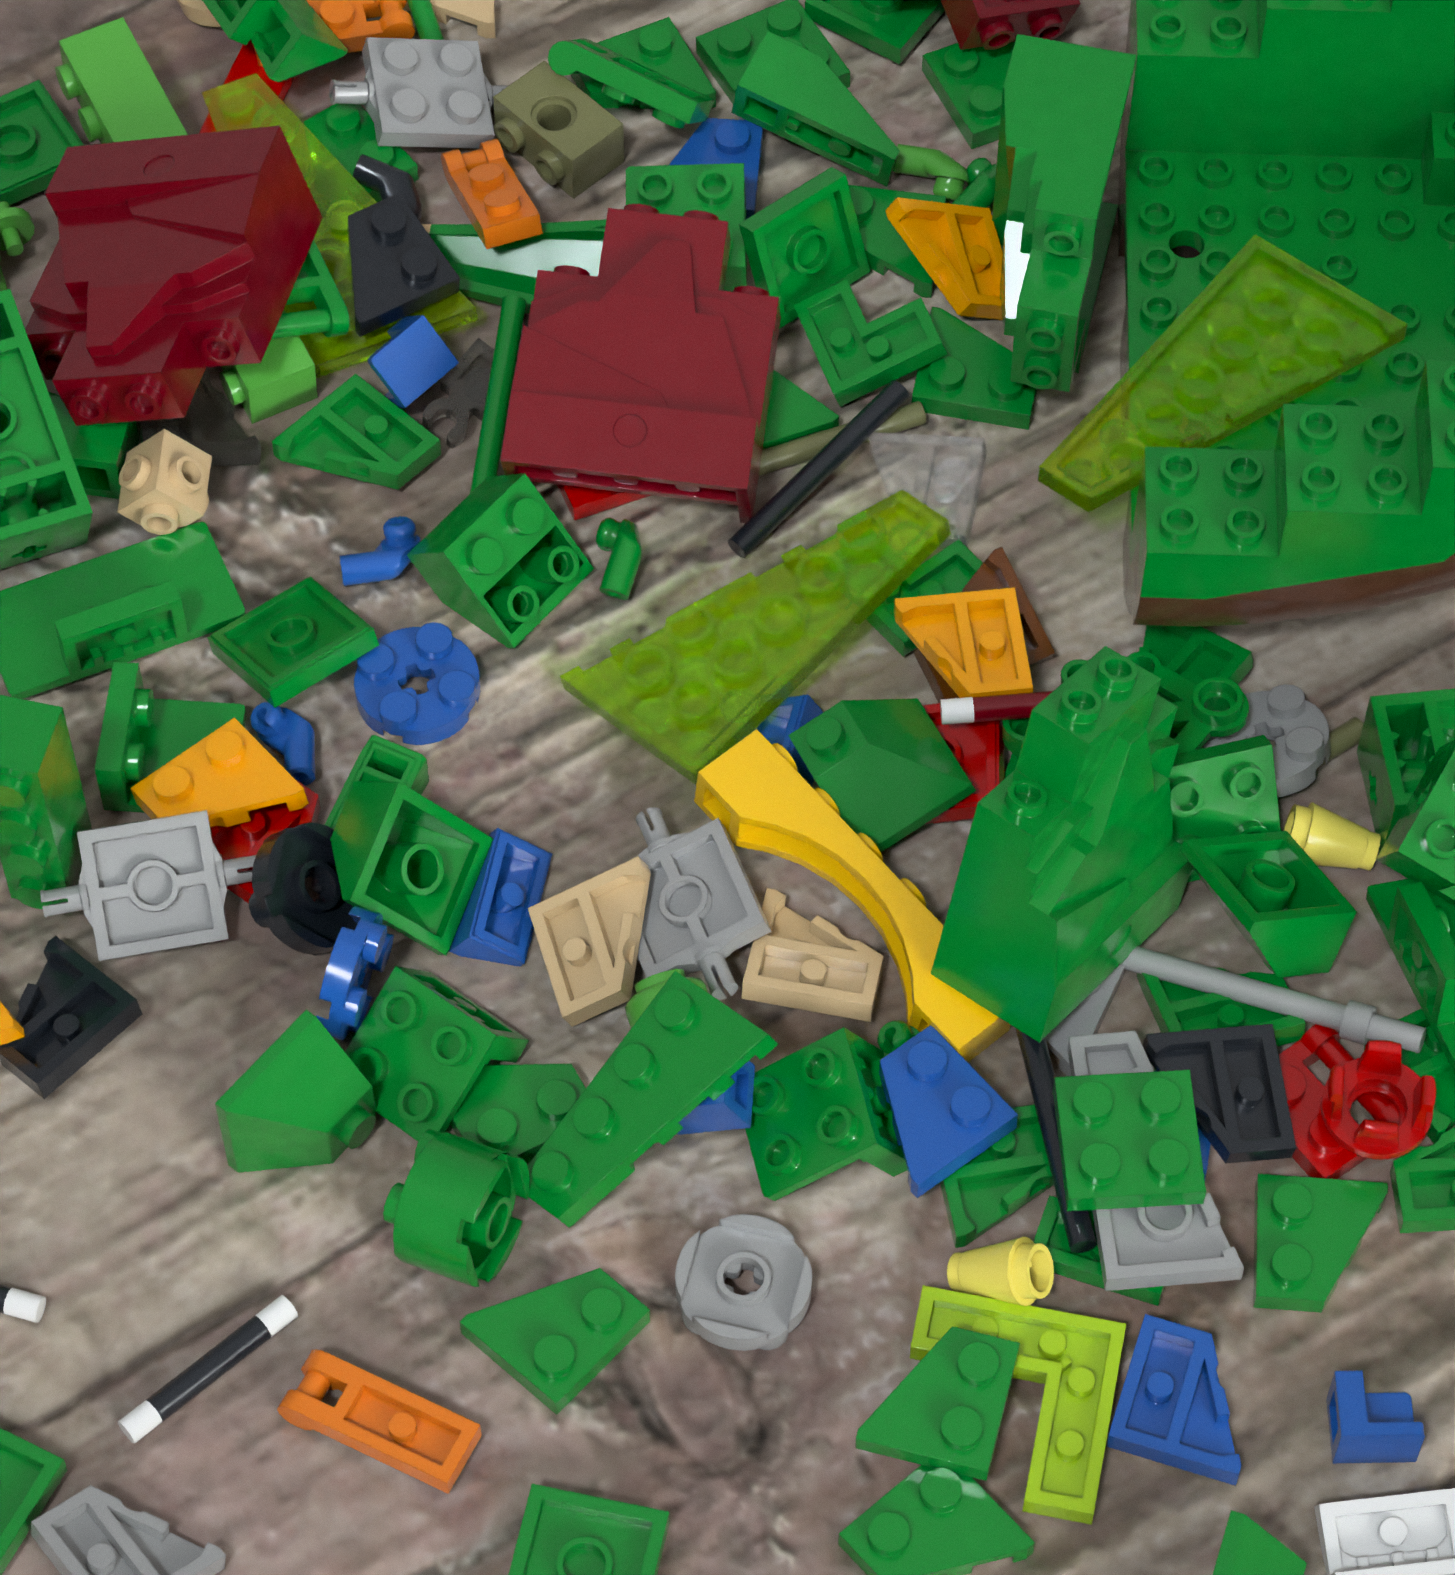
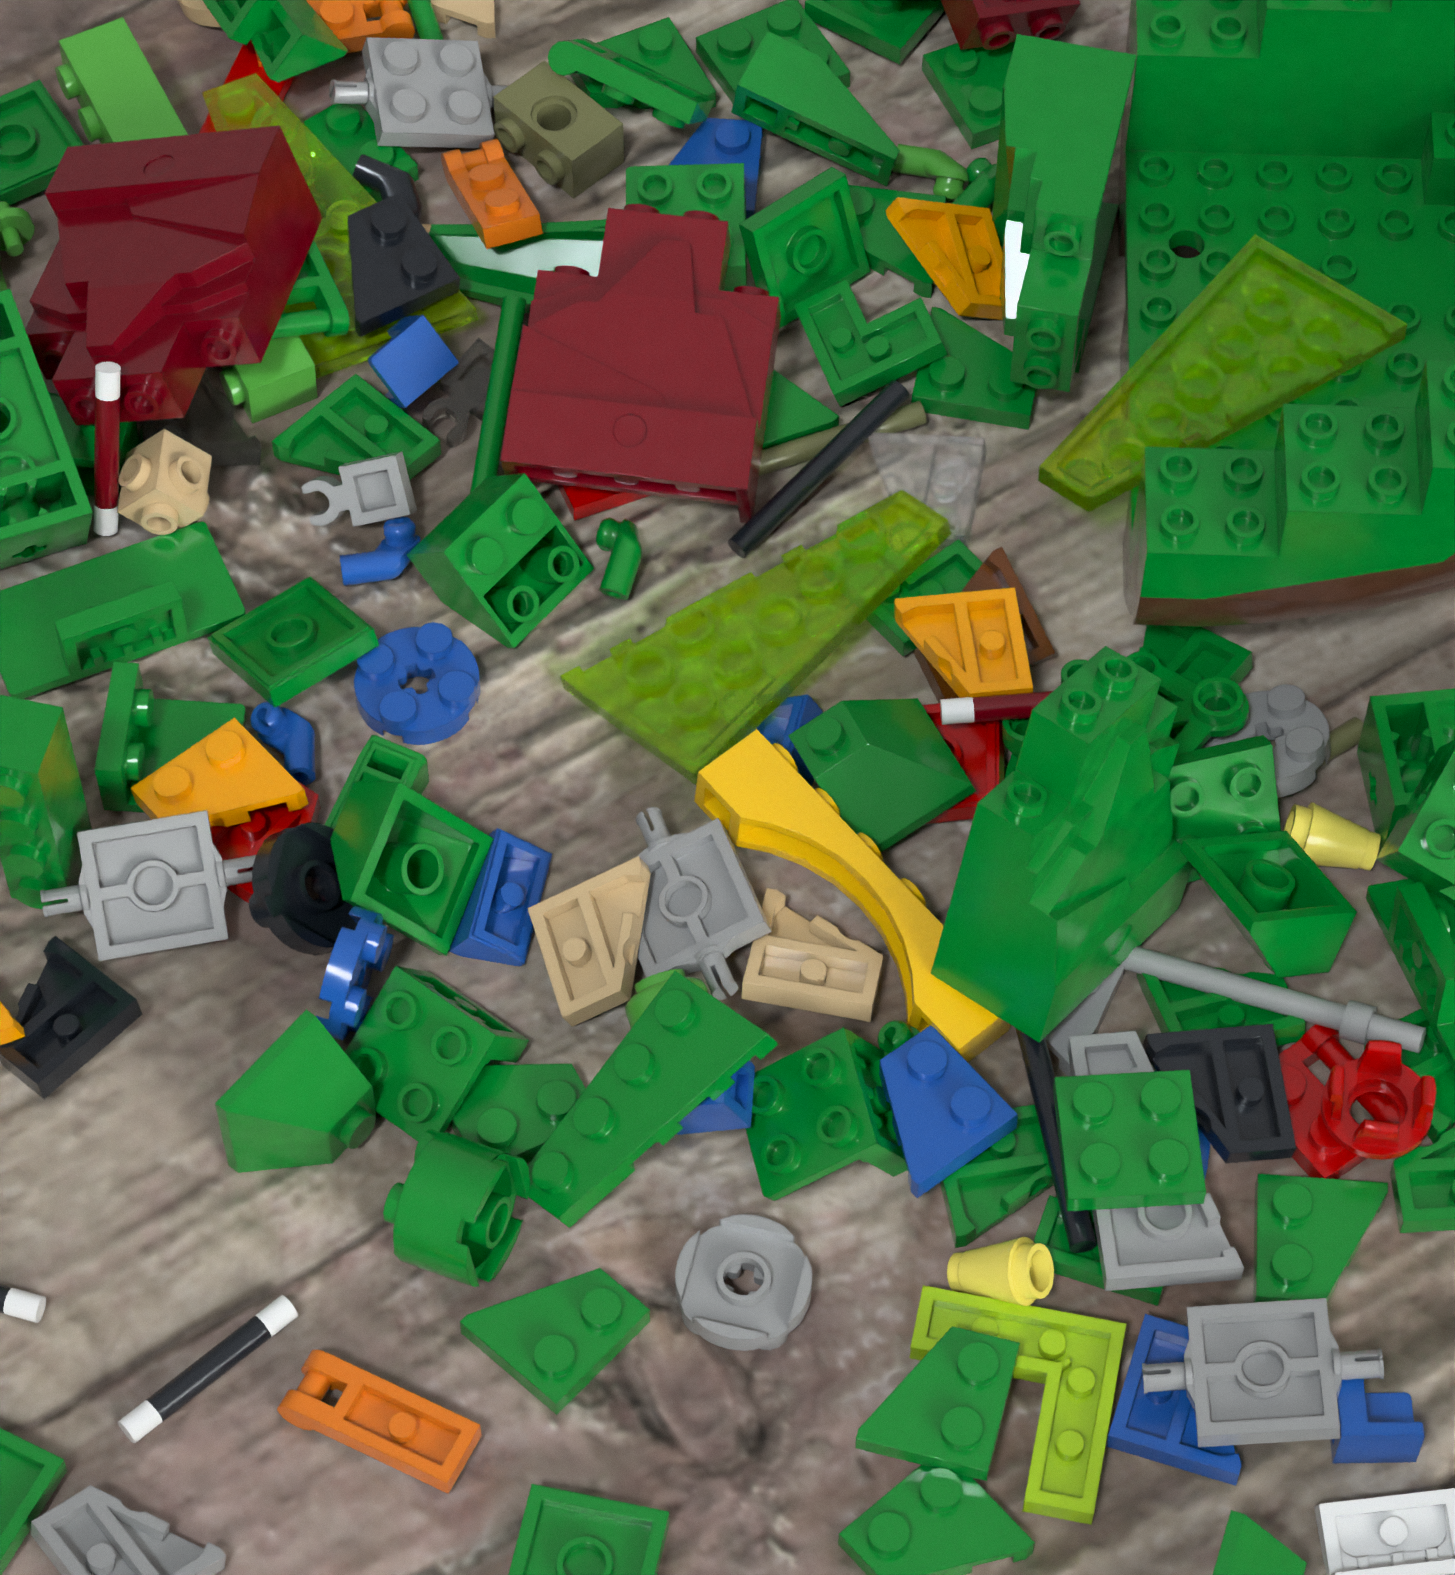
(106, 448): none -> dark red bar
(369, 489): none -> light grey plate
(1263, 1372): none -> light grey plate

